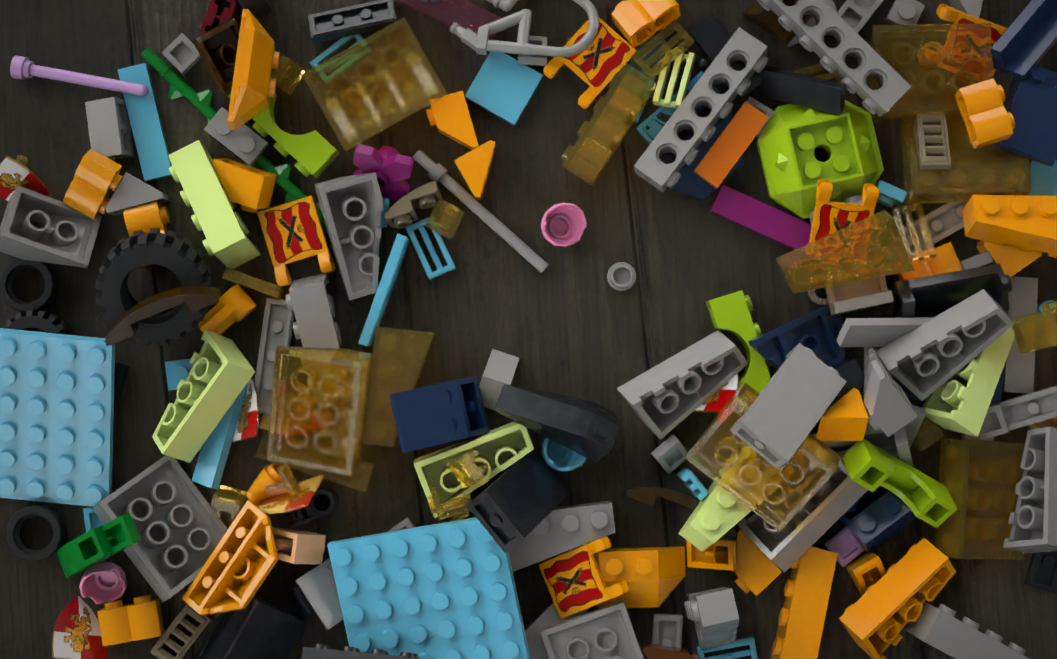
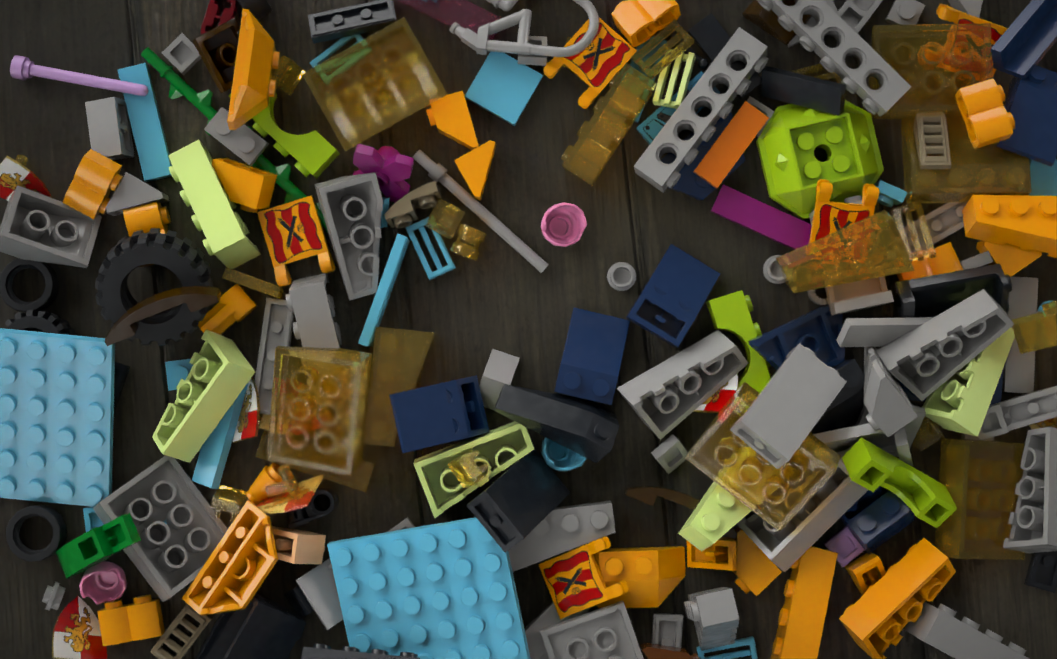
(53, 596): none -> light grey plate
(453, 508): clear yellow bracket -> none
(471, 236): none -> clear yellow wheel
(592, 356): none -> dark blue slope
(673, 296): none -> dark blue slope
(693, 483): medium azure tile -> none
(772, 270): none -> light grey plate
(844, 419): light orange slope -> none

